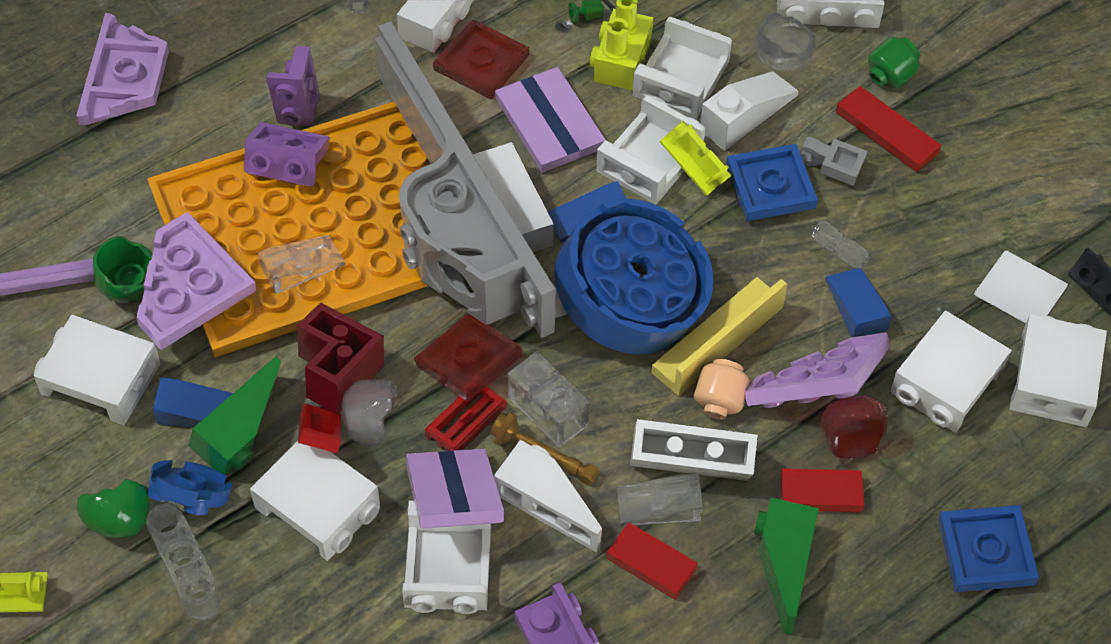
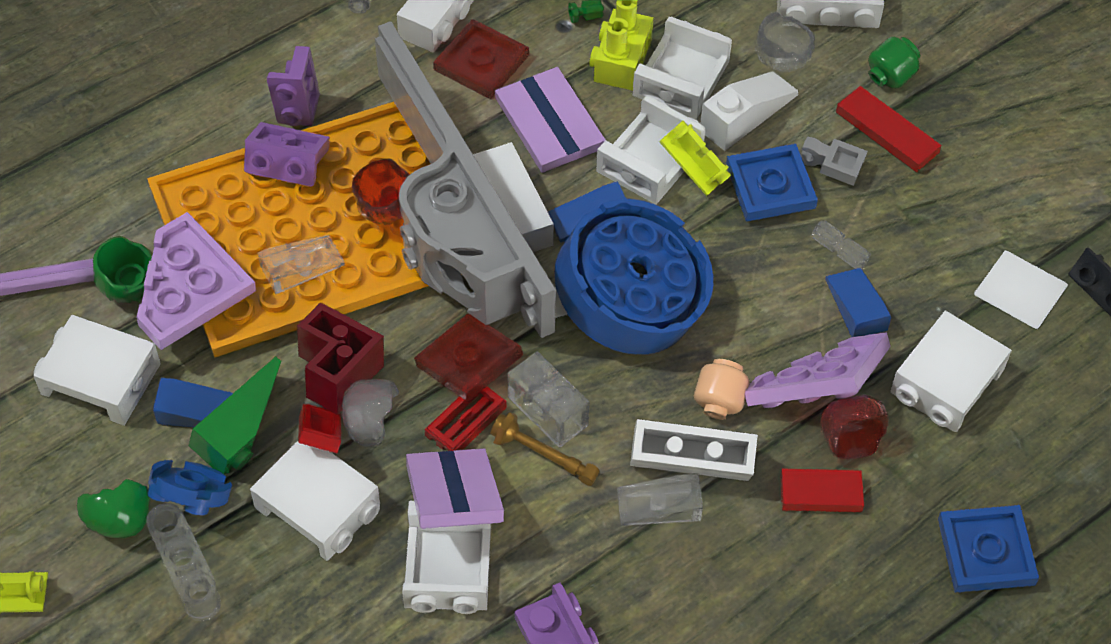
(122, 73): lavender wing -> none
(378, 189): none -> clear red hair
(540, 488): white slope -> none
(652, 560): red tile -> none
(719, 334): light yellow panel -> none
(784, 552): green slope -> none
(1059, 370): white panel -> none

